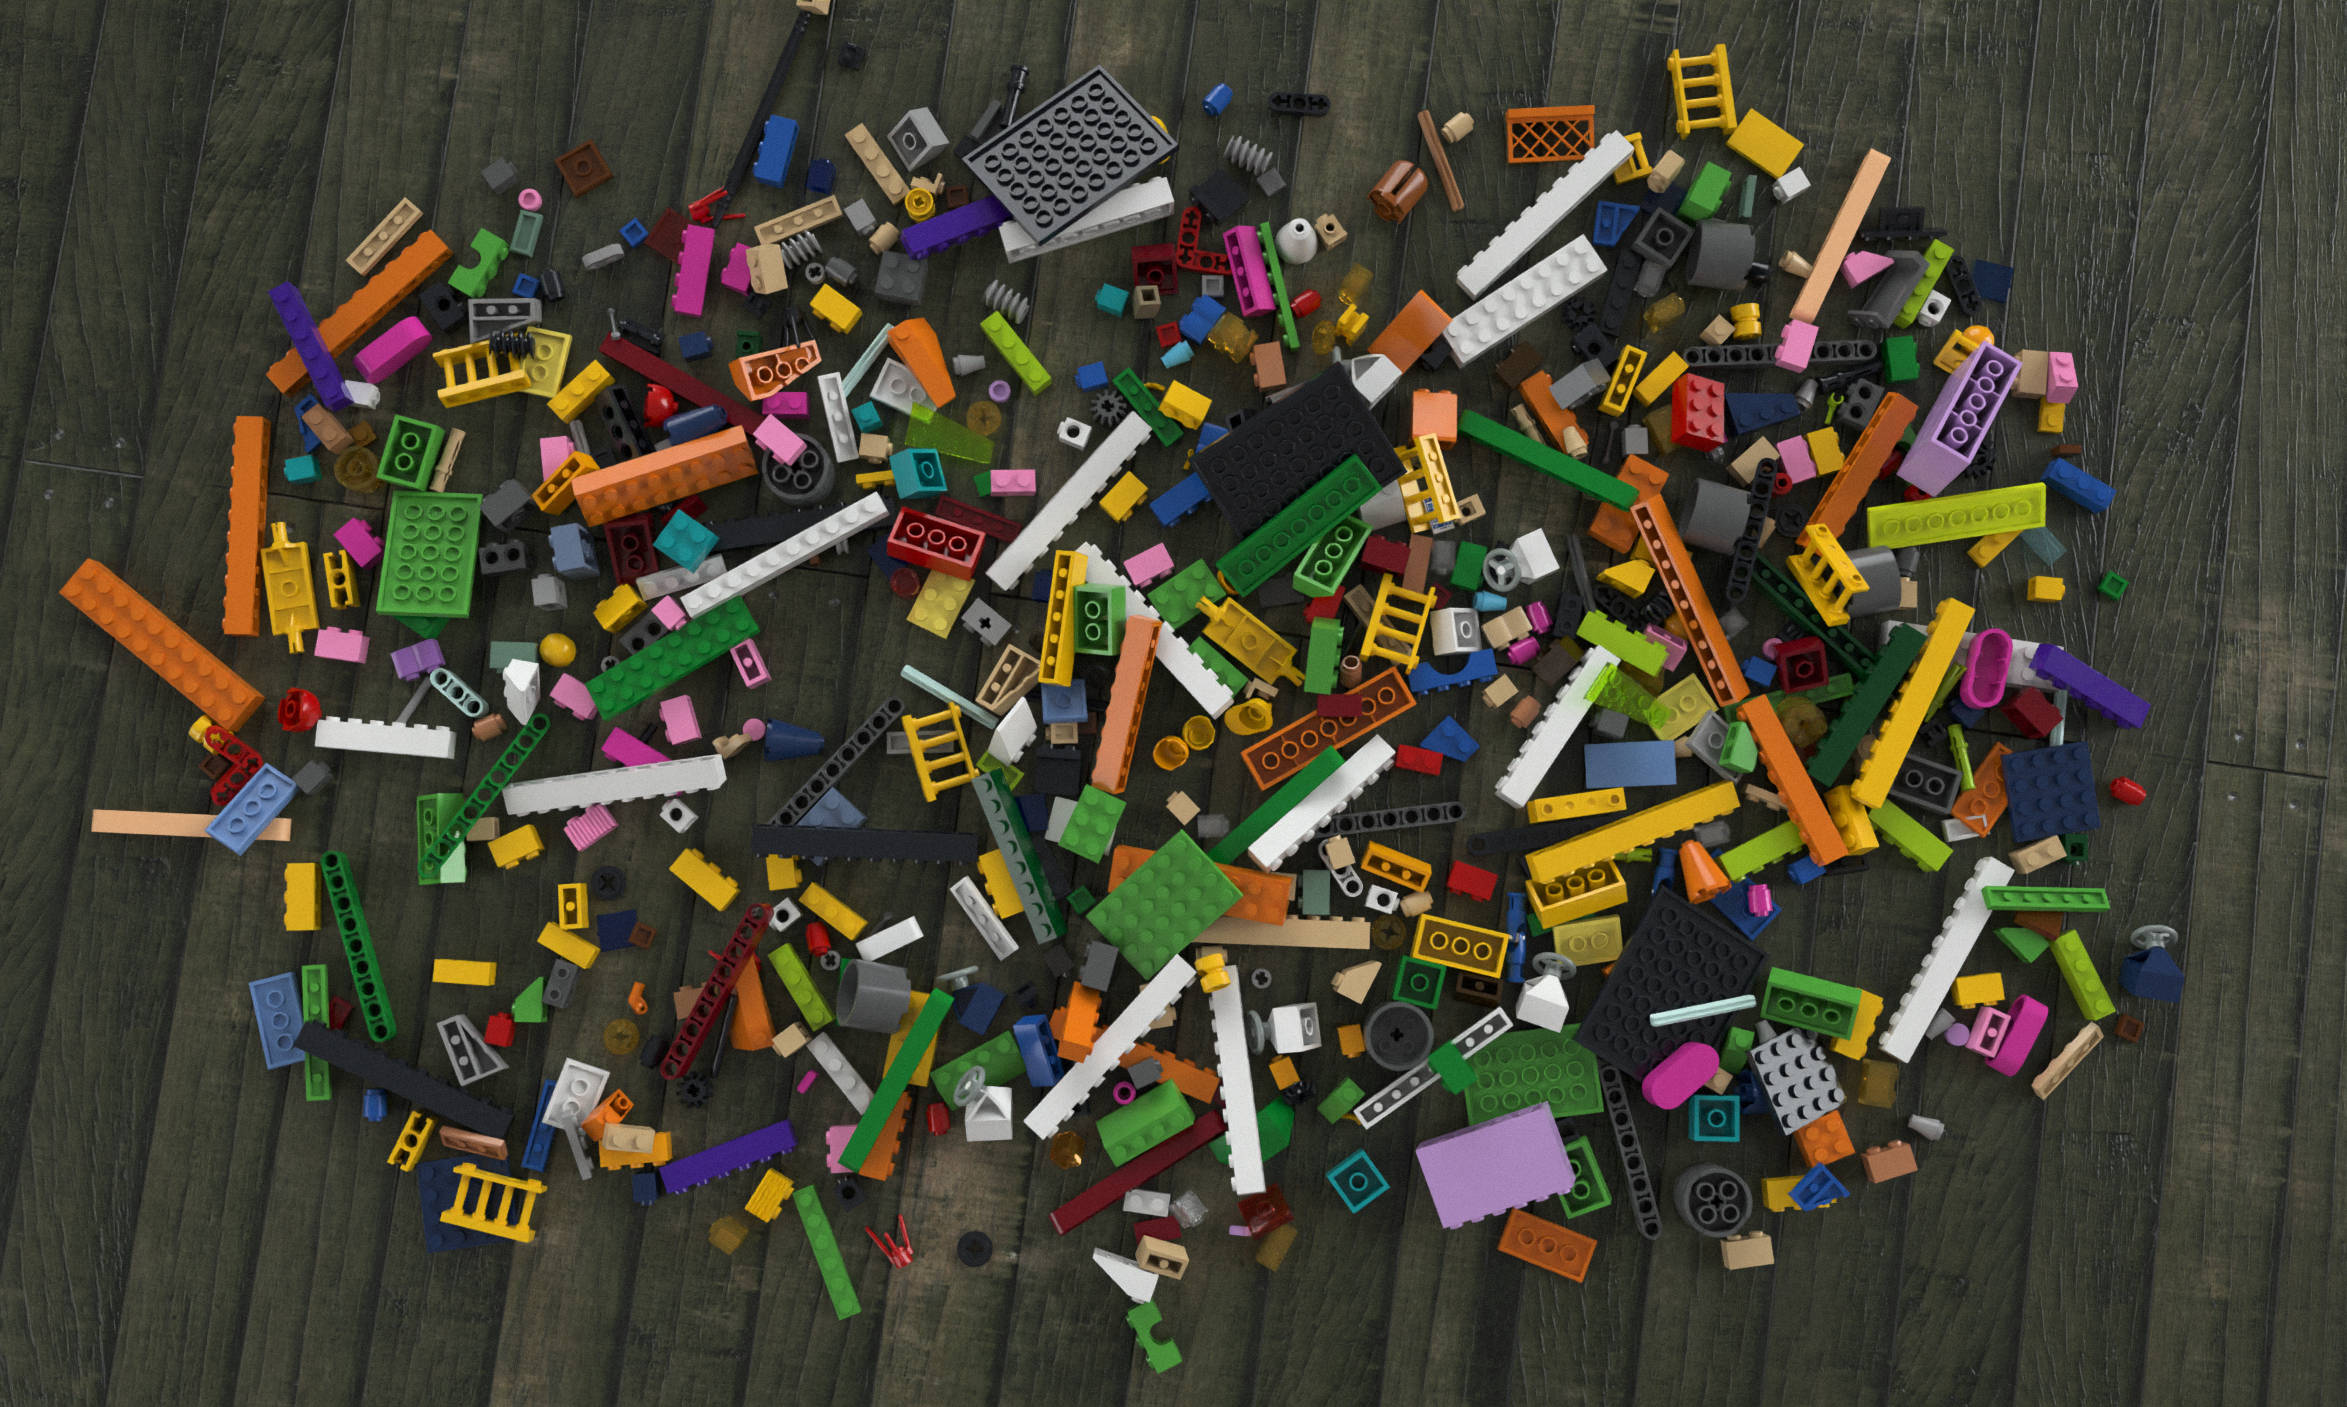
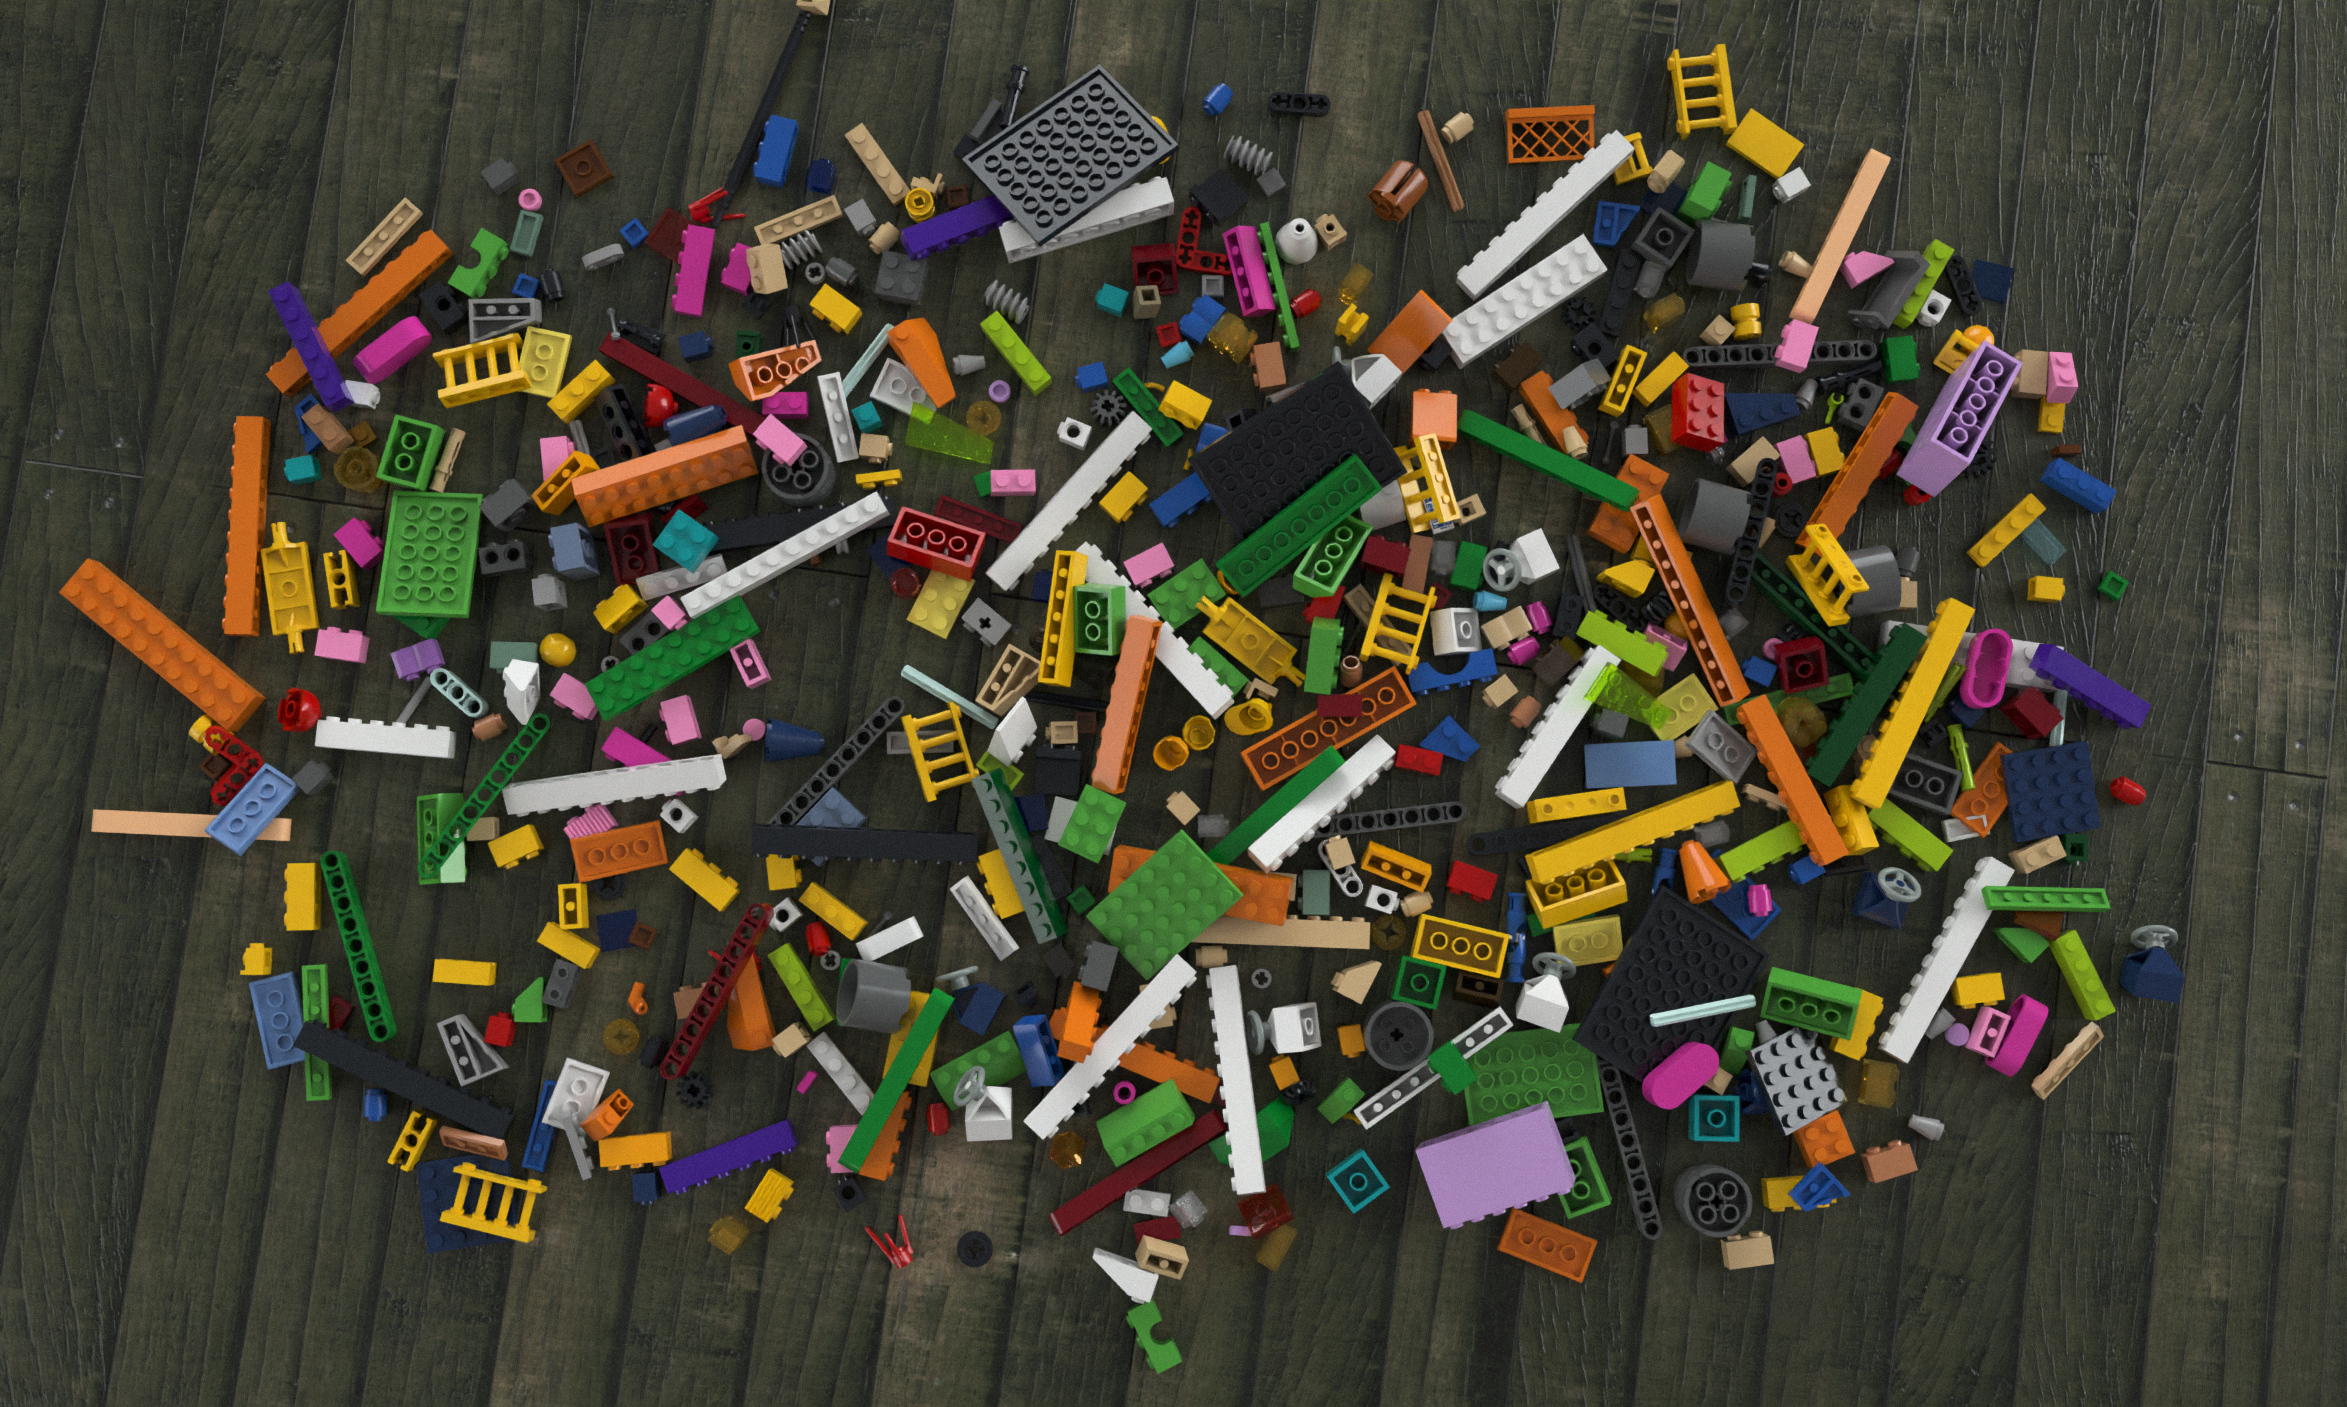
(257, 960): none -> yellow brick
(511, 344): black piece -> none
(619, 851): none -> orange tile
(628, 1138): tan brick -> none
(723, 1036): black bar -> none
(826, 1252): bright green plate -> none
(851, 56): black tile -> none
(917, 138): light grey slope -> none
(918, 473): teal brick -> none
(1064, 703): medium blue tile -> none
(1145, 1072): dark grey brick -> none
(1212, 973): yellow wheel -> none
(1322, 330): clear yellow gear -> none
(1739, 749): bright green slope -> none
(1885, 899): none -> dark blue piece
(1901, 222): black bracket -> none
(1957, 516): neon yellow plate -> none
(2129, 1028): reddish brown tile -> none

